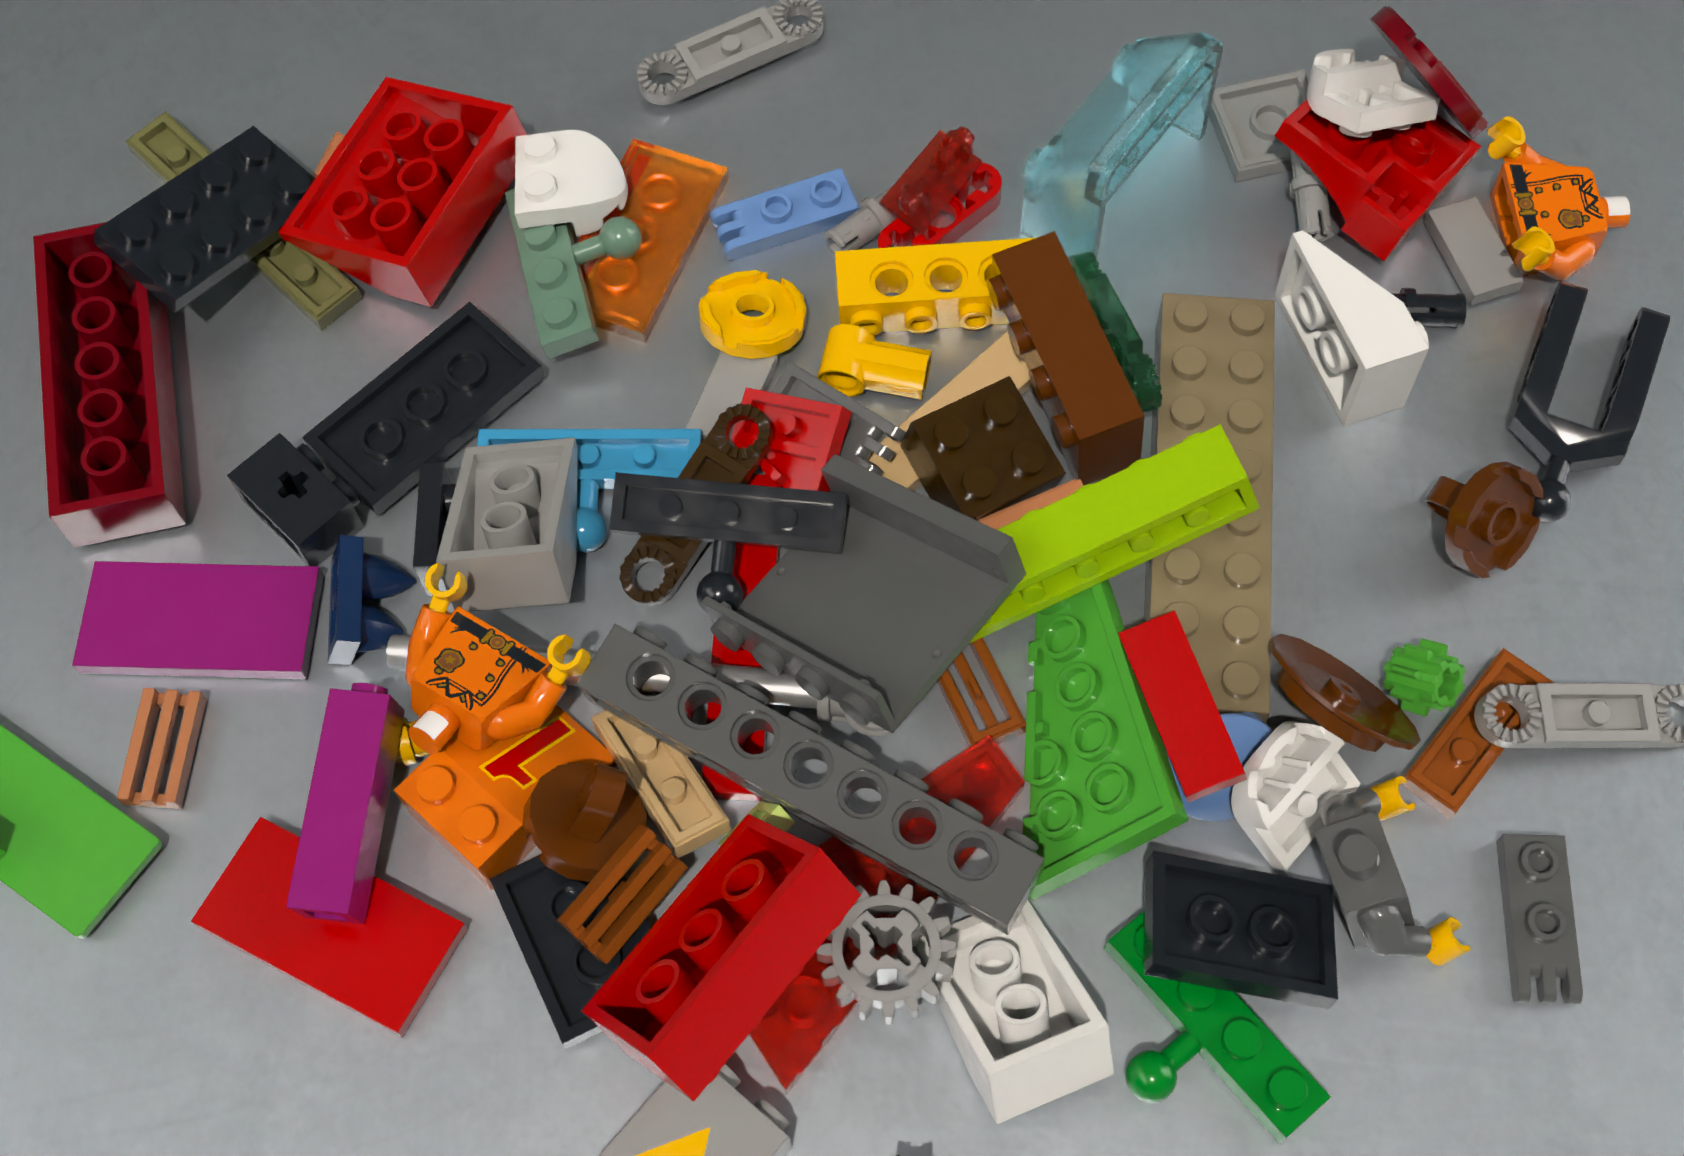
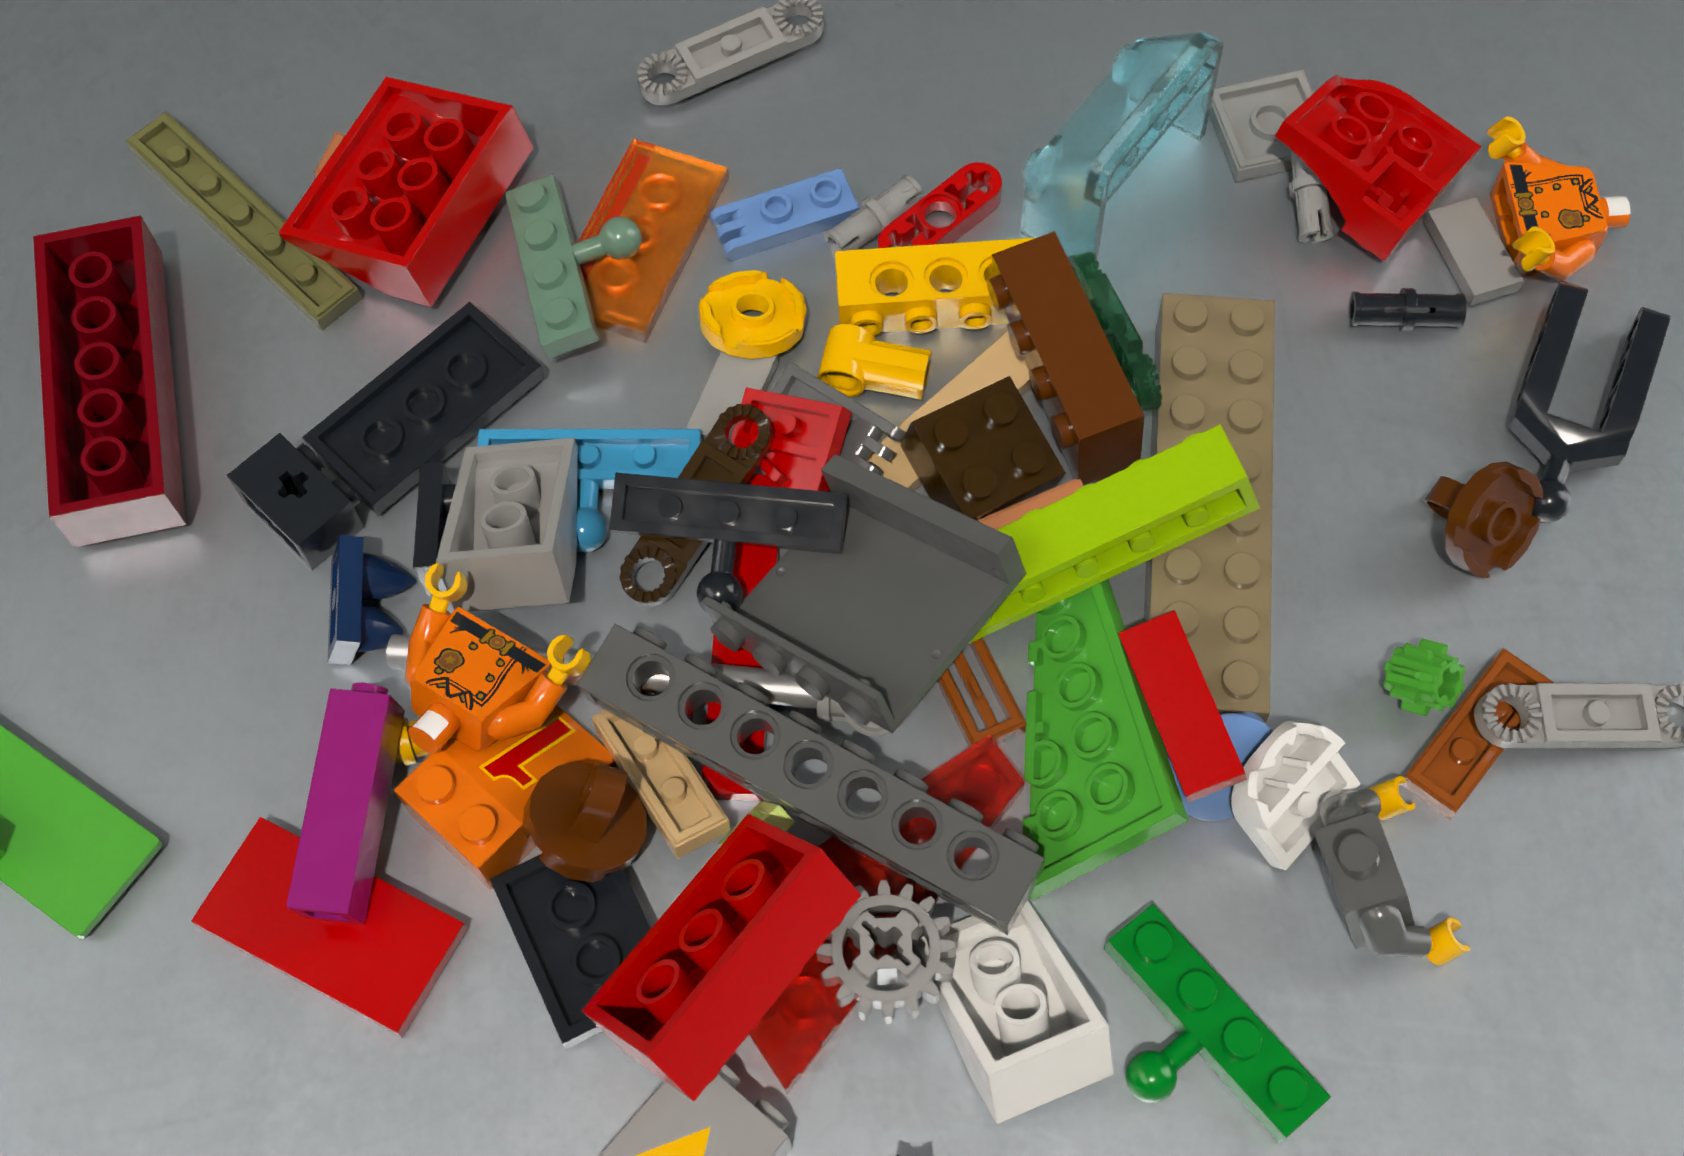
(140, 745): nougat tile -> none
(199, 620): magenta tile -> none
(206, 219): black plate -> none
(566, 180): white slope -> none
(629, 901): dark orange tile -> none
(932, 179): clear red hinge -> none
(1240, 930): black plate -> none
(1340, 697): reddish brown piece -> none
(1350, 331): white slope -> none
(1366, 94): white slope -> none
(1430, 71): dark red tile -> none
(1539, 917): dark grey hinge -> none

